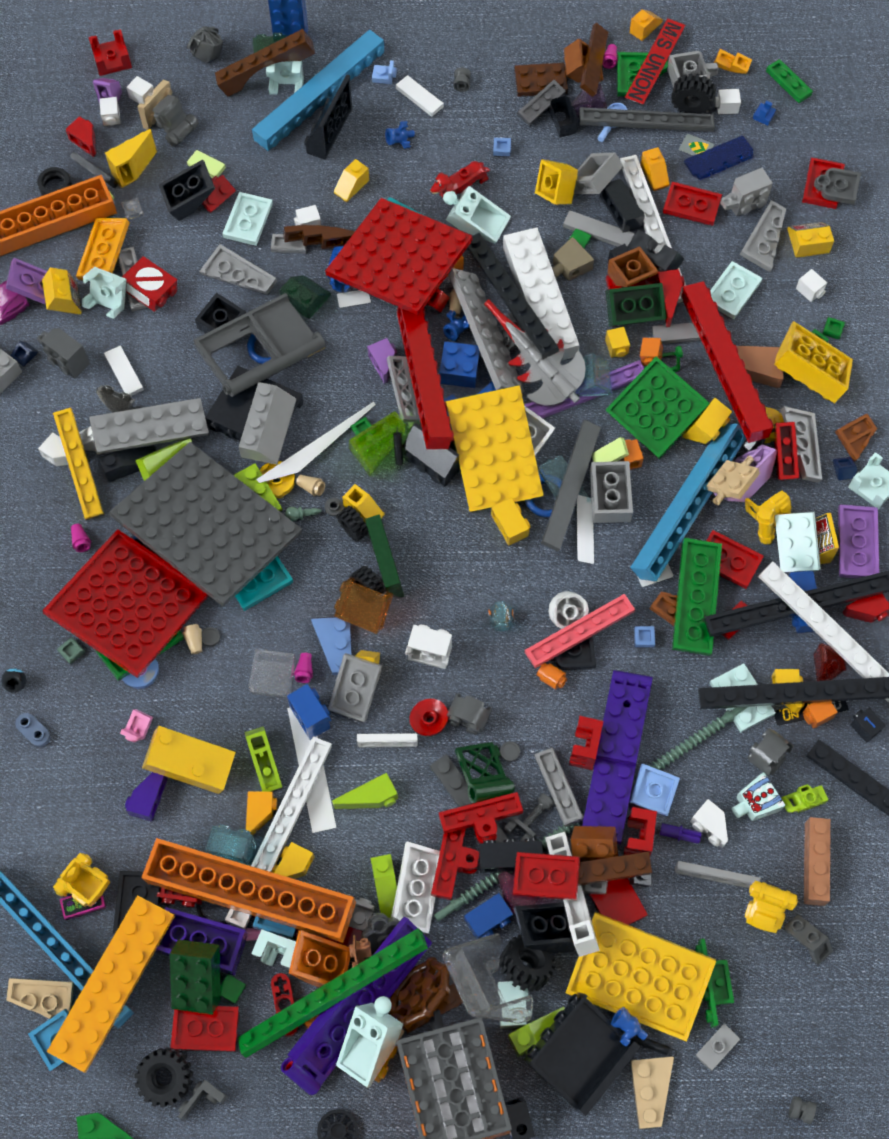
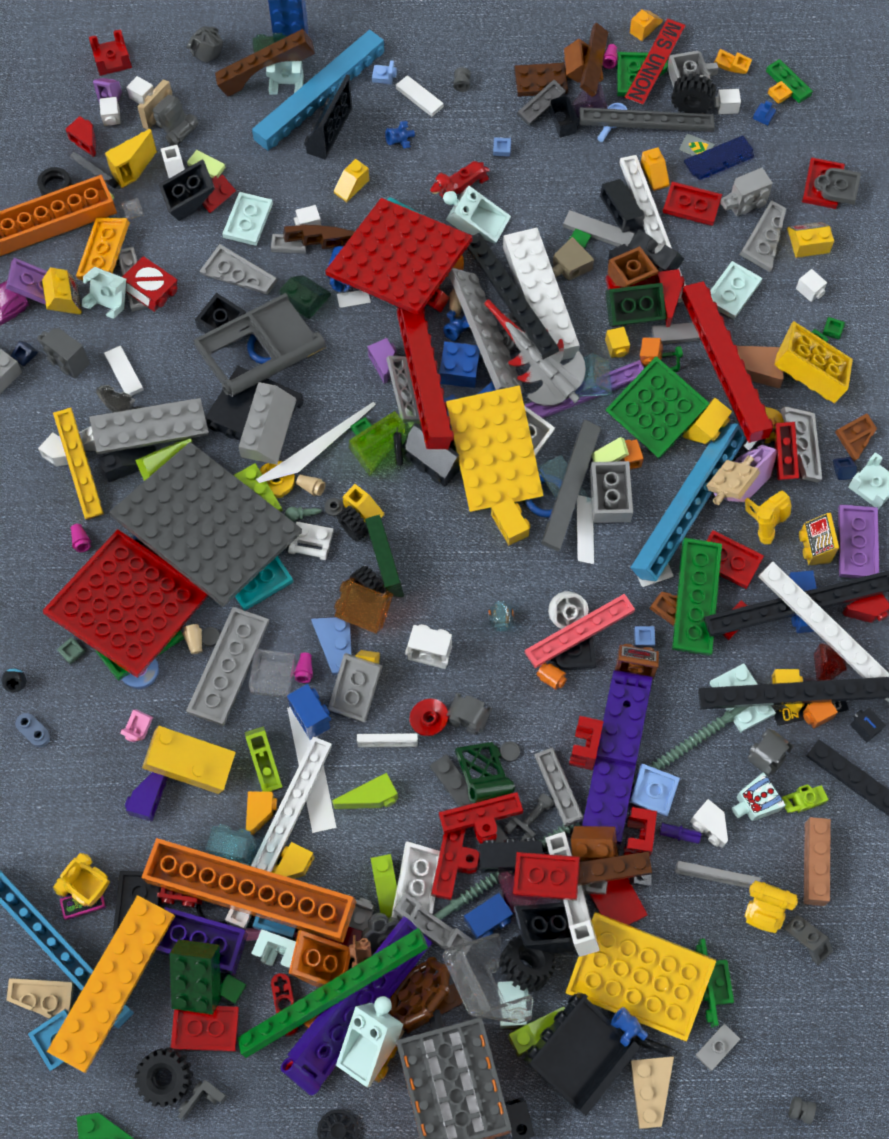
(172, 160): none -> white slope
(227, 666): none -> light grey plate
(314, 536): none -> white plate
(431, 926): none -> light grey slope
(556, 182): yellow slope -> none
(596, 173): light grey window -> none
(637, 660): none -> dark orange slope
(780, 92): none -> light orange plate
(797, 542): light aqua plate -> none

